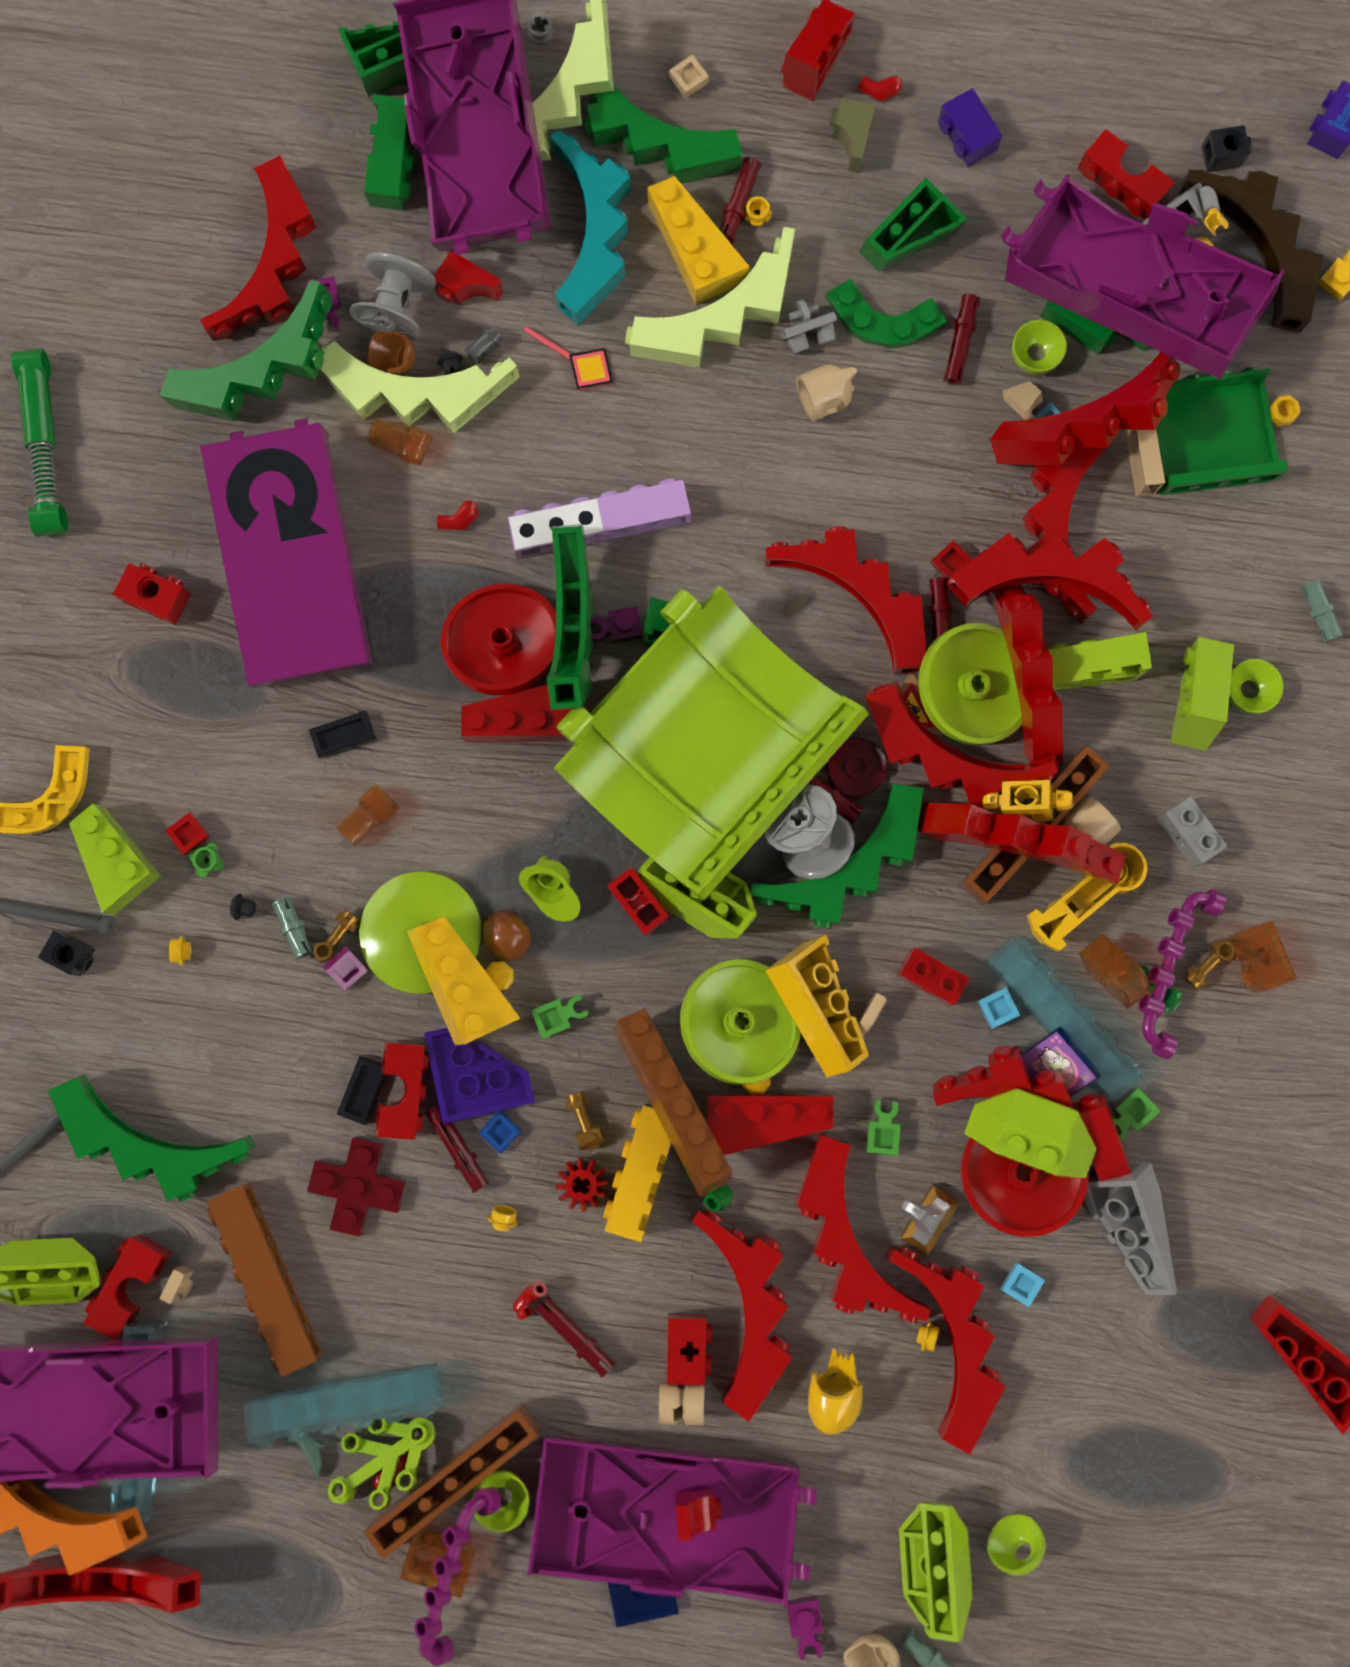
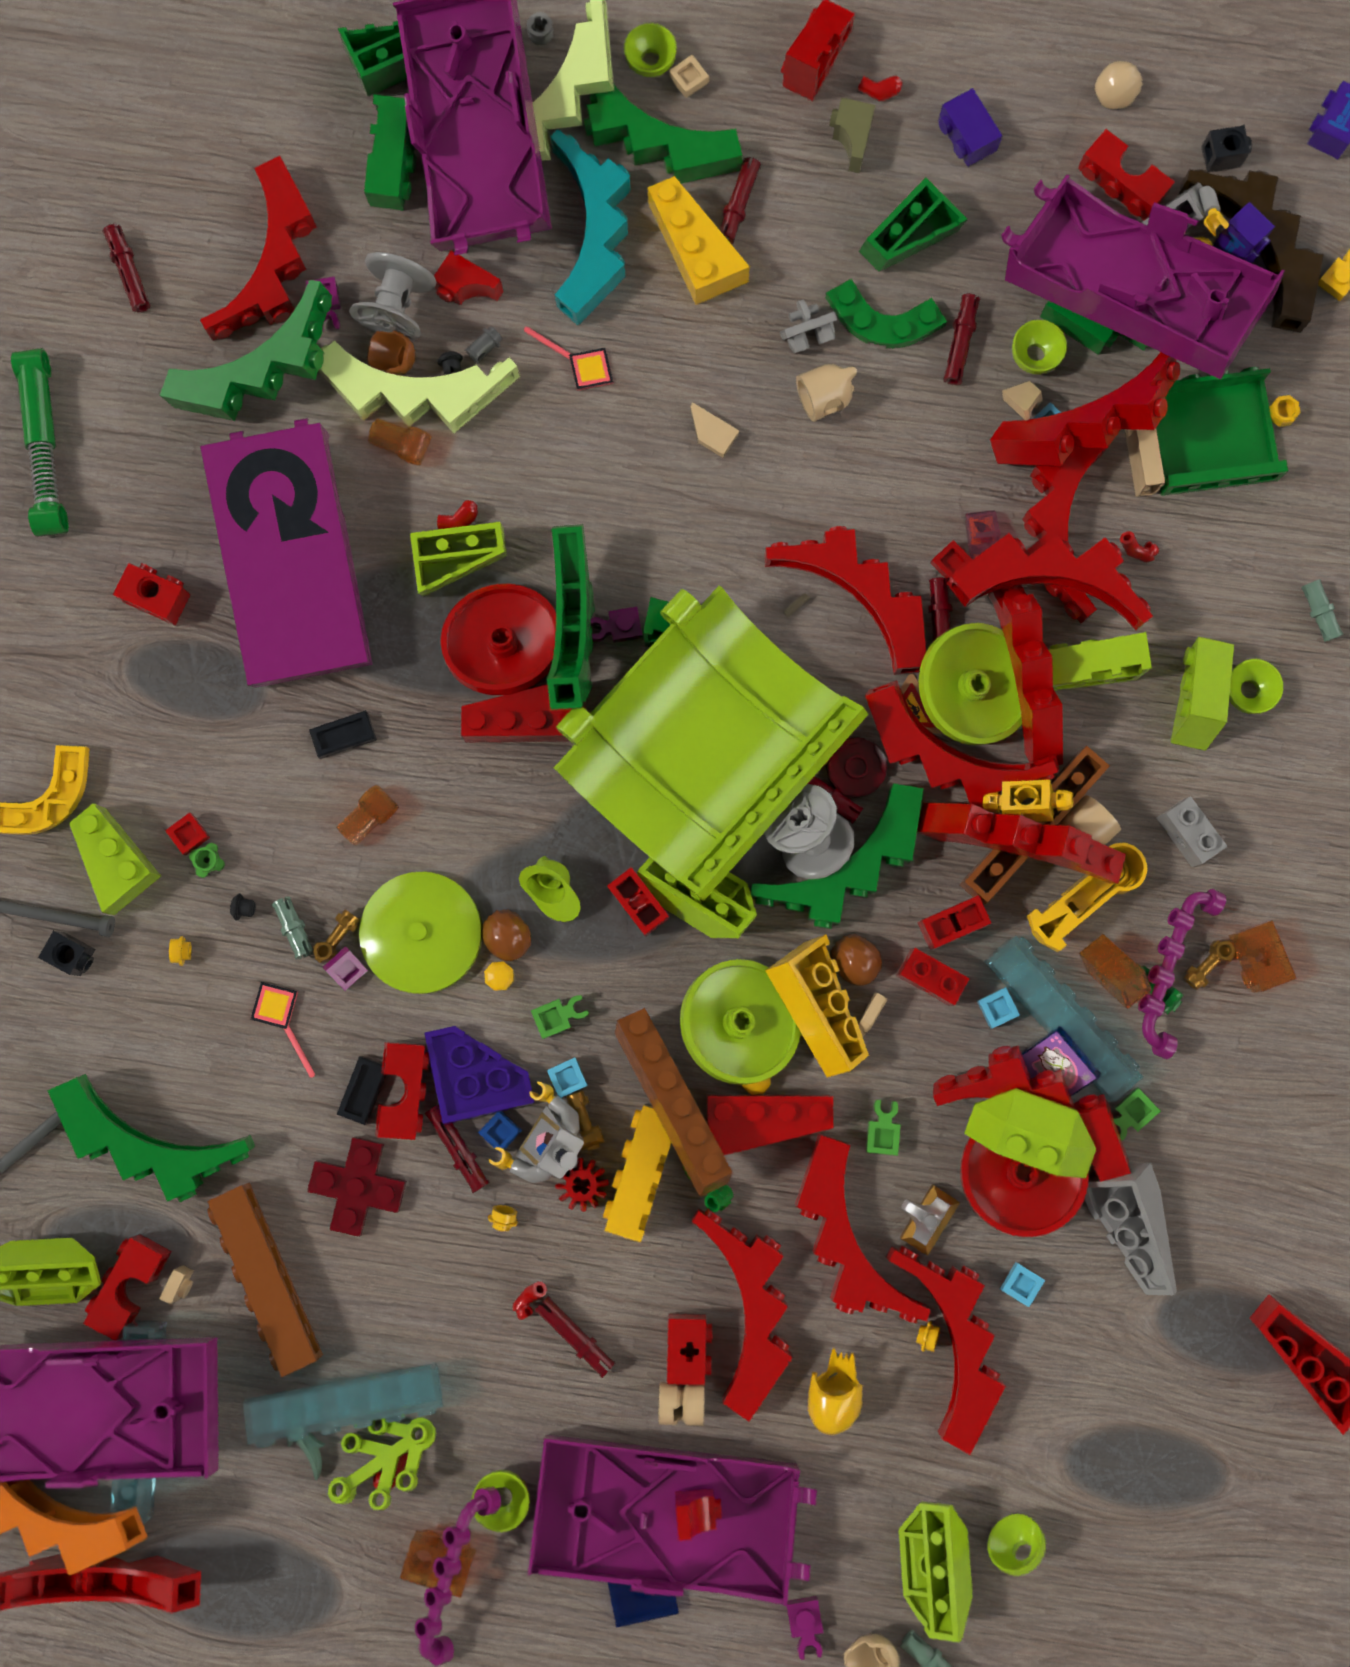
(123, 259): none -> dark red pin
(275, 1007): none -> piece
(452, 1480): dark orange brick -> none
(454, 553): none -> lime wedge
(459, 983): yellow wedge -> none
(551, 1143): none -> light grey torso
(567, 1077): none -> medium azure plate
(603, 517): lavender brick -> none
(650, 39): none -> lime piece
(682, 336): yellowish green arch -> none
(712, 431): none -> tan tile
(760, 204): yellow plate -> none
(857, 959): none -> dark orange hair
(954, 922): none -> red brick
(981, 531): none -> clear pink slope
(1118, 85): none -> tan hair
(1133, 549): none -> red arm
(1245, 234): none -> dark purple brick

